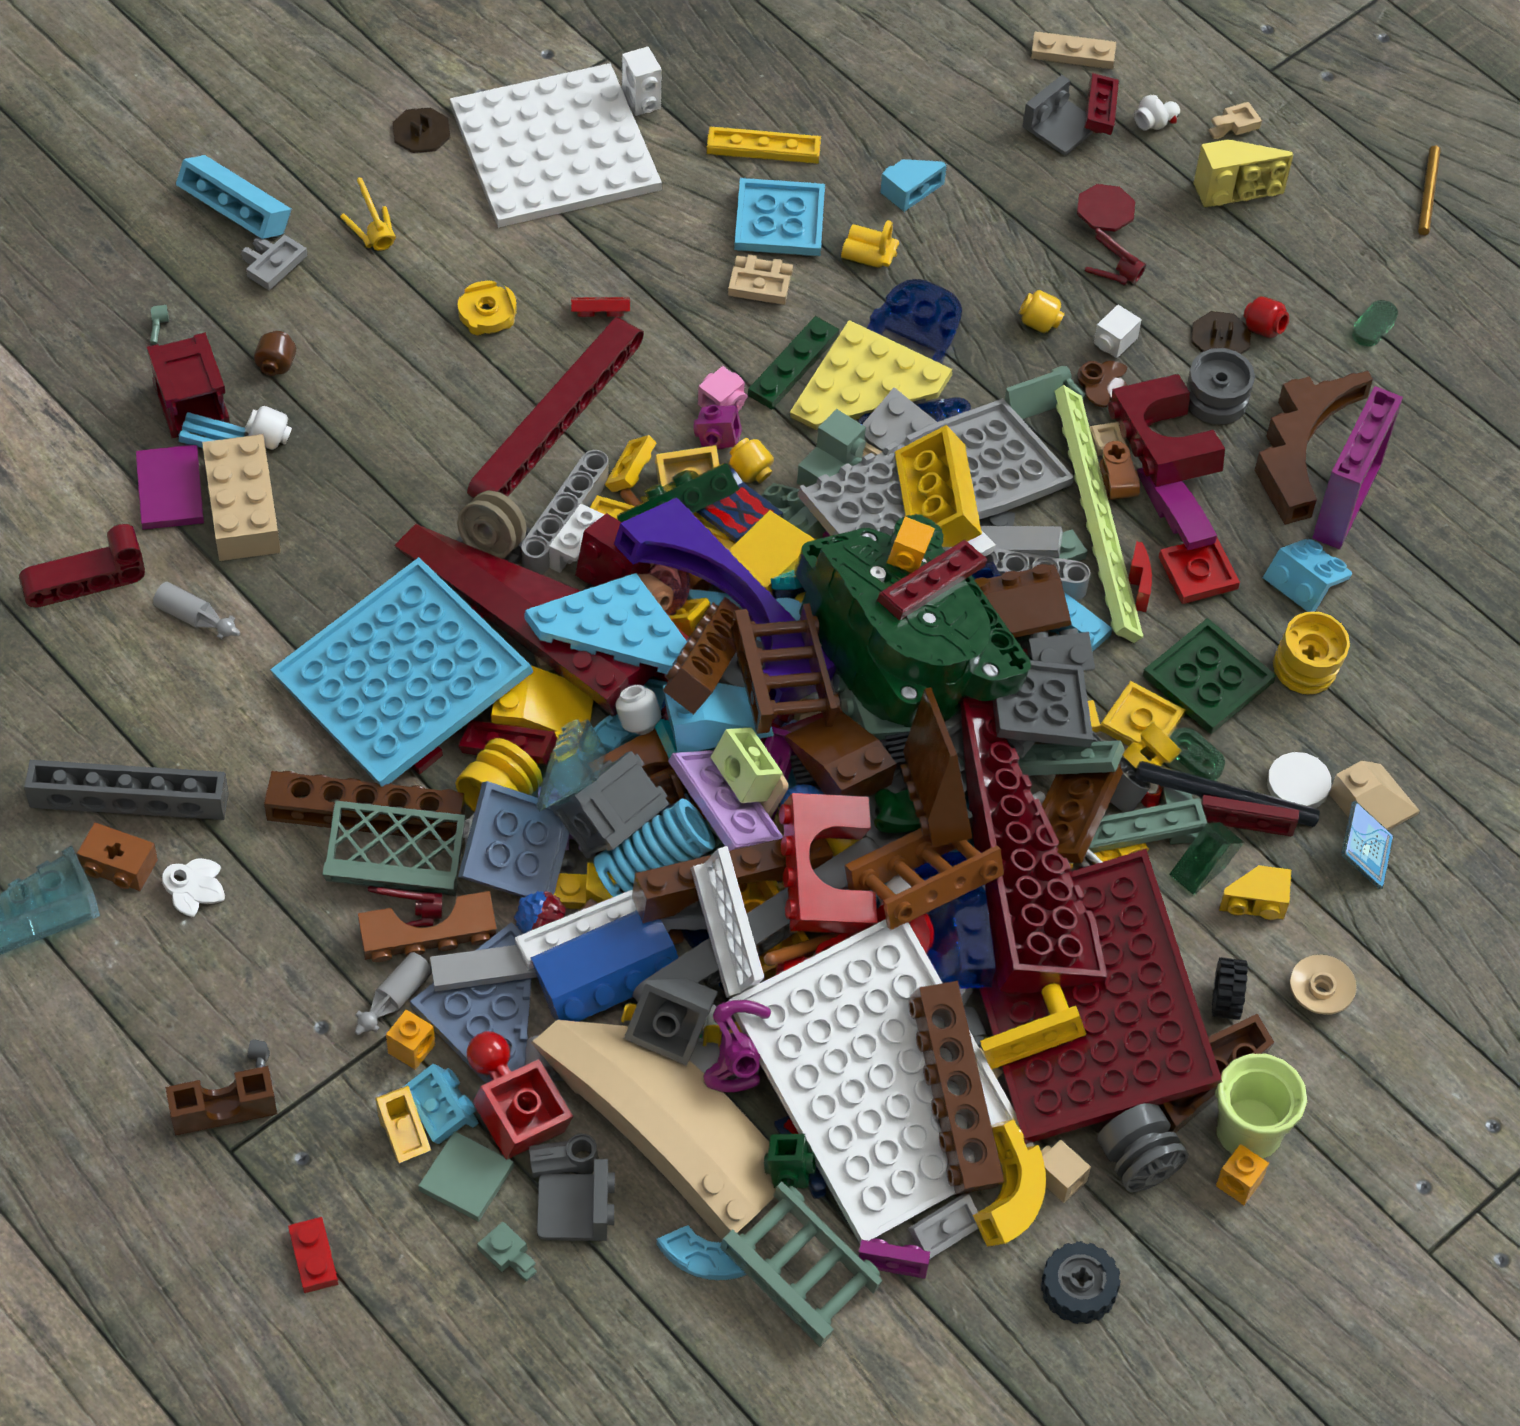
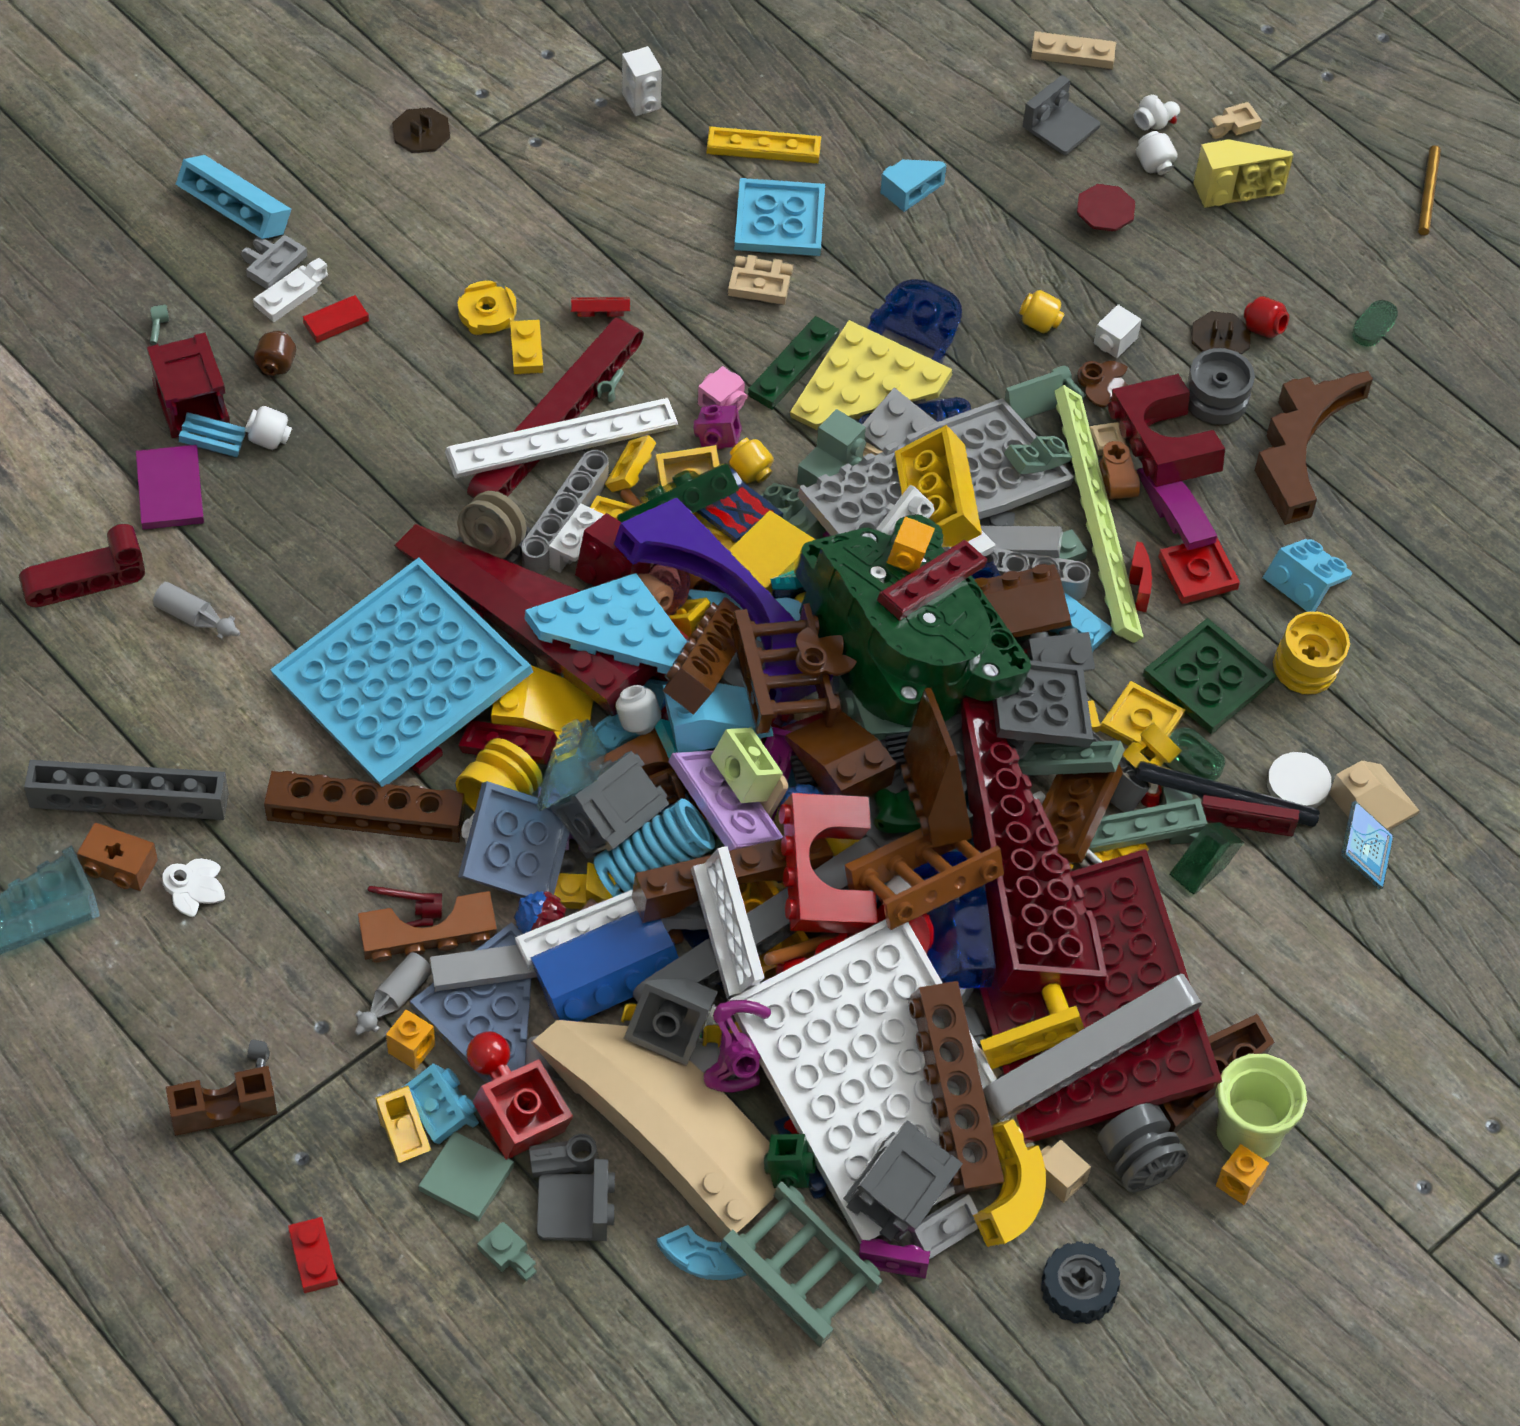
(241, 497): tan brick -> none
(291, 290): none -> white hinge
(335, 318): none -> red tile
(378, 232): yellow plant -> none
(387, 875): sand green fence -> none
(526, 347): none -> yellow plate
(555, 145): white plate -> none
(560, 438): none -> white tile
(609, 386): none -> sand green hand
(822, 654): none -> reddish brown plate
(870, 245): yellow piece -> none
(902, 1182): none -> dark grey container
(910, 503): none -> white hips
(1039, 456): none -> sand green slope
(1091, 1047): none -> light grey beam
(1101, 104): dark red plate -> none
(1129, 266): dark red plant -> none
(1156, 153): none -> white head
(1229, 988): black tyre -> none
(1259, 893): yellow slope -> none
(1328, 974): tan dish -> none
(1360, 463): magenta window -> none

